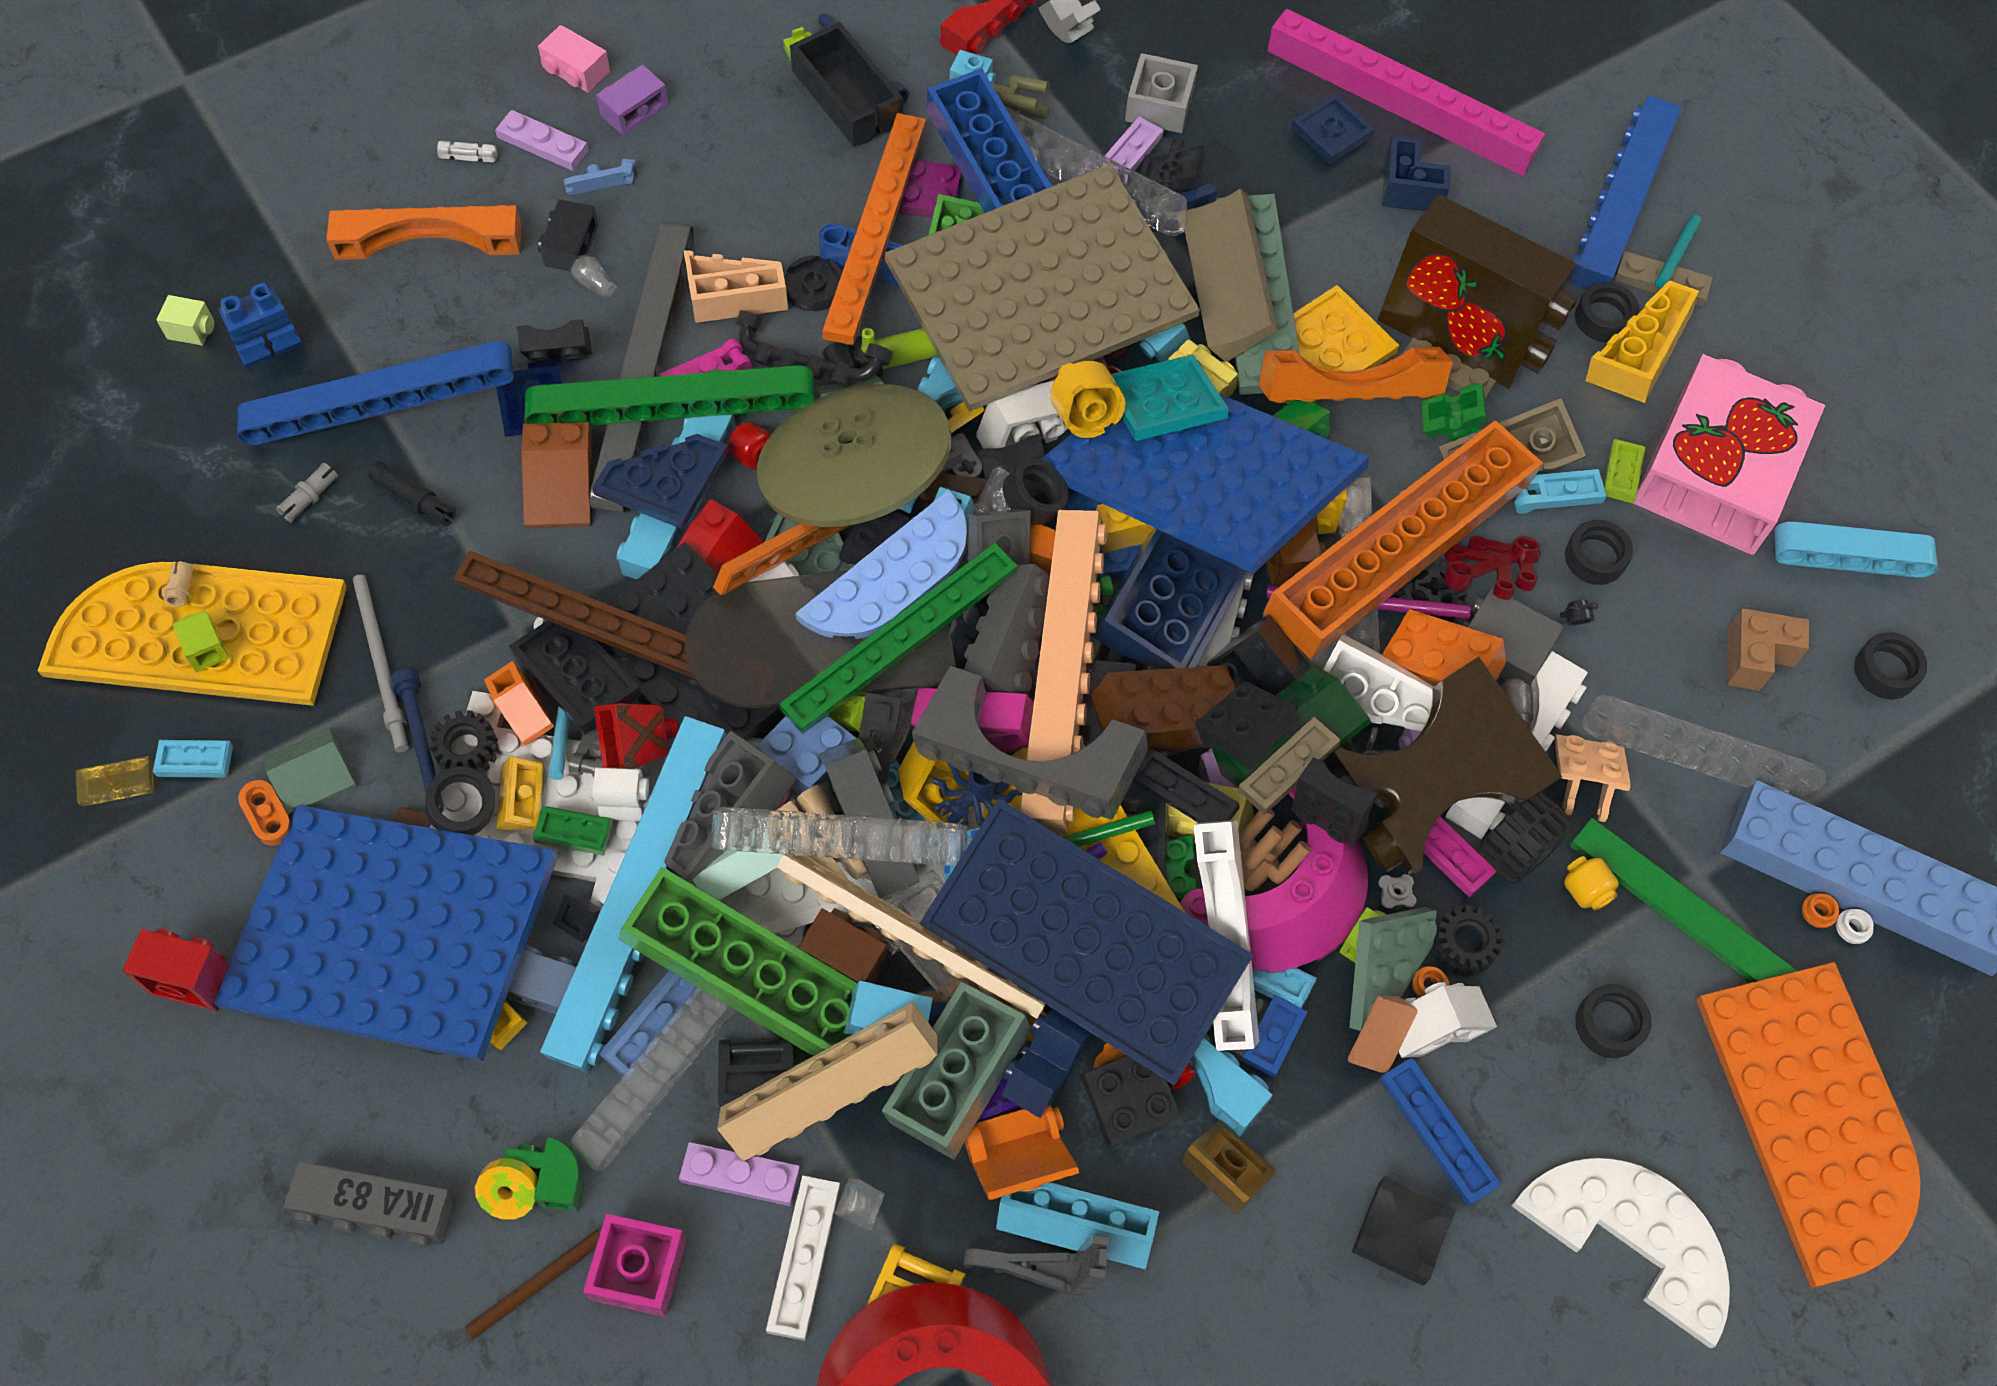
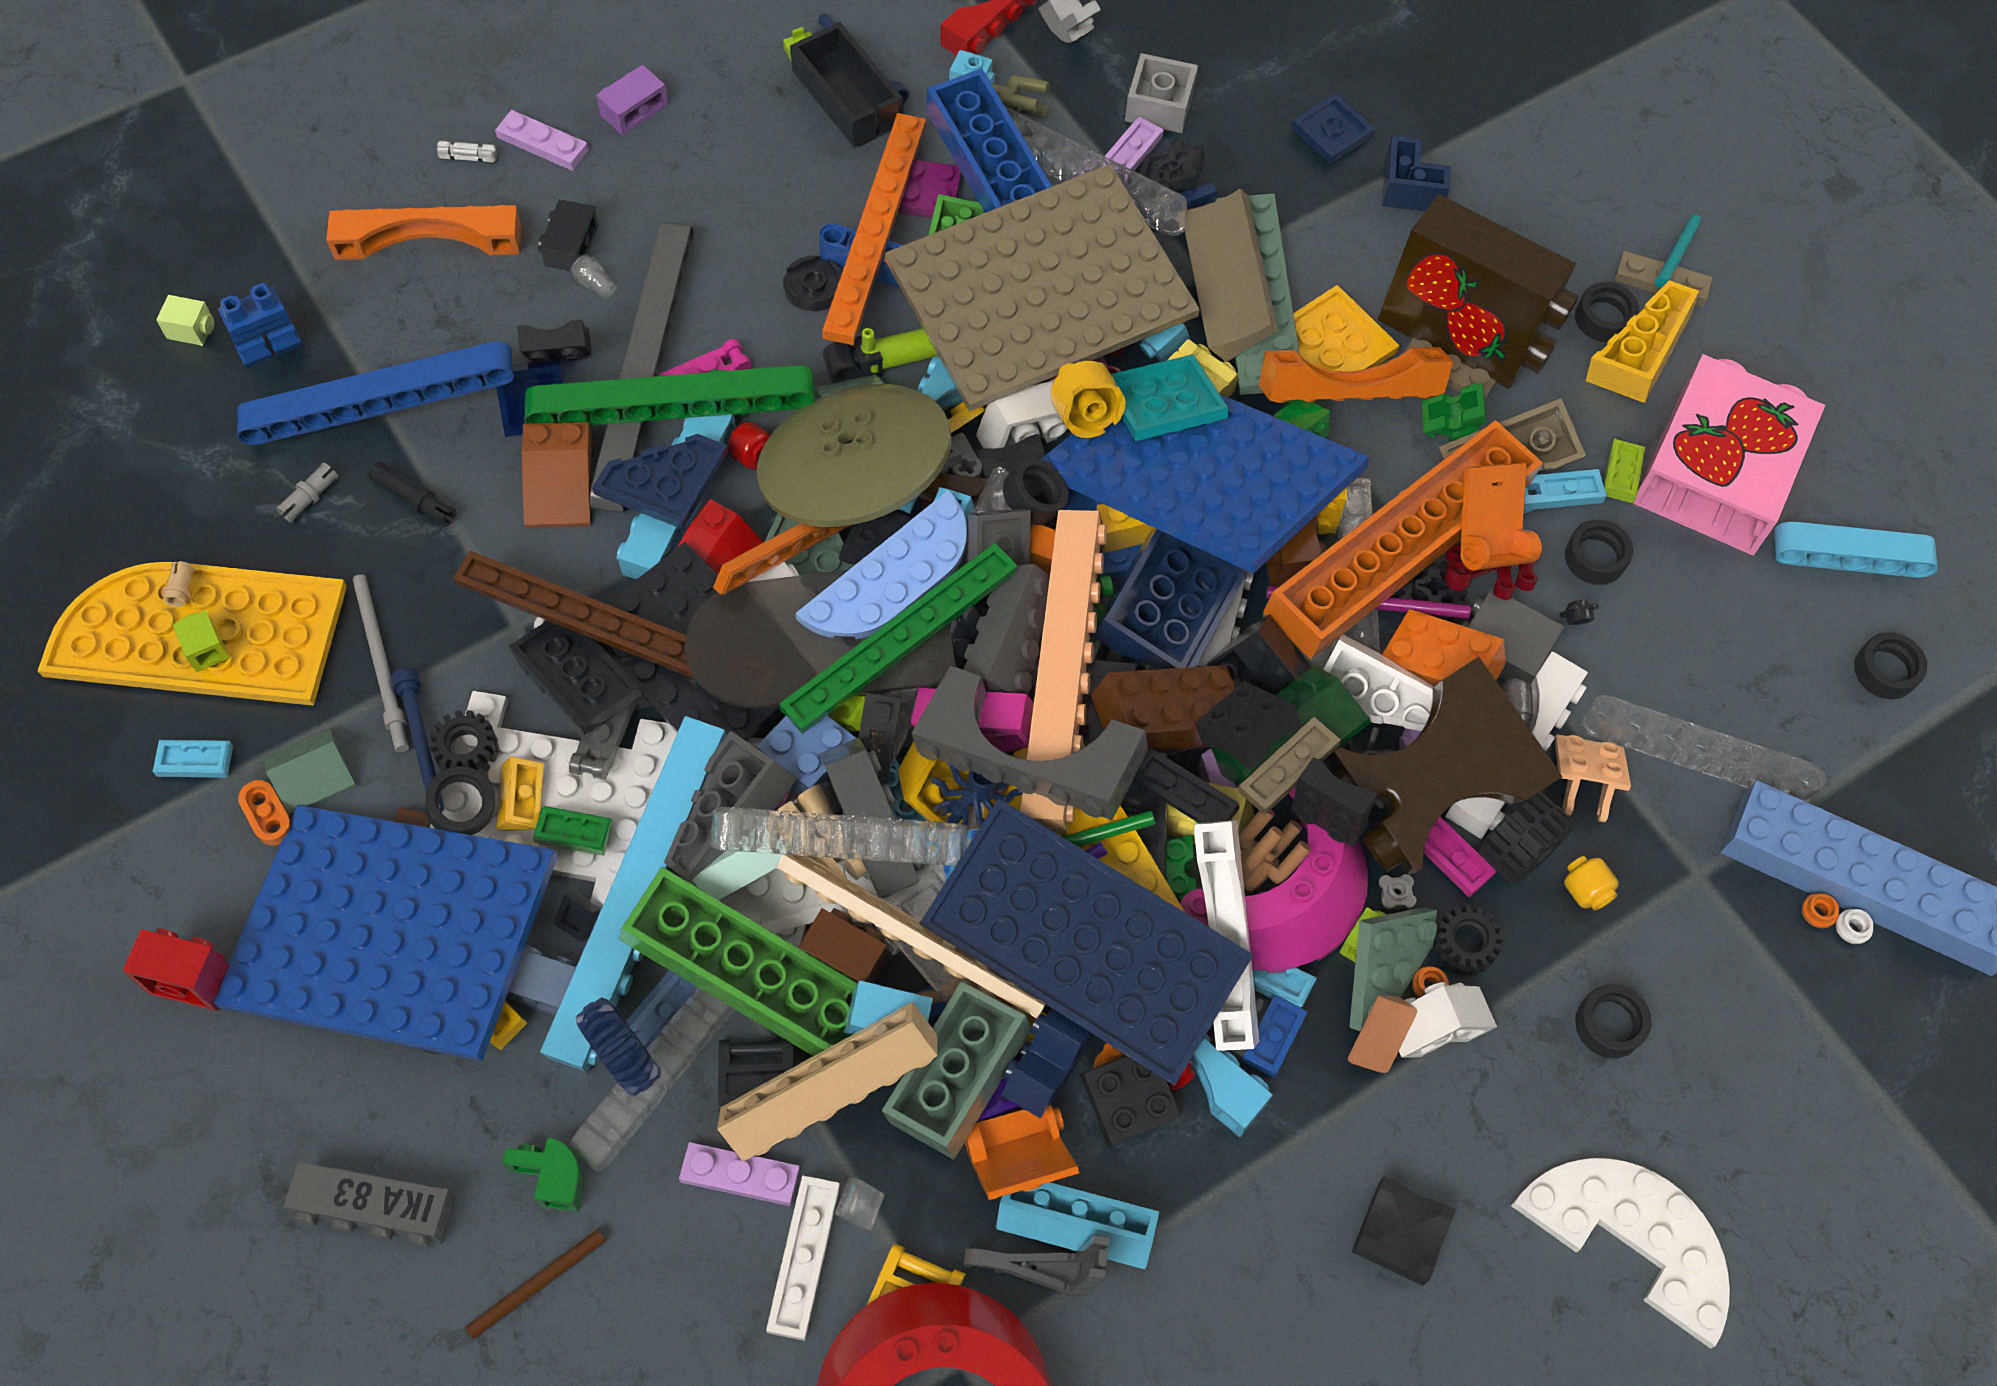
(114, 781): clear yellow plate -> none
(510, 1174): yellow piece -> none
(519, 702): slope -> none
(559, 745): medium azure bar -> none
(574, 59): bright pink brick -> none
(600, 179): medium blue piece -> none
(617, 1046): none -> dark blue gear
(620, 793): white brick -> none
(632, 734): red torso -> none
(635, 1265): dark pink brick -> none
(726, 286): light nougat wedge -> none
(840, 372): black bar -> none
(1228, 1166): pearl gold slope -> none
(1405, 92): dark pink brick -> none
(1440, 1132): blue plate -> none
(1494, 518): none -> orange door
(1626, 192): blue brick -> none
(1680, 905): green tile -> none
(1759, 642): medium nougat brick -> none
(1818, 1118): orange plate -> none

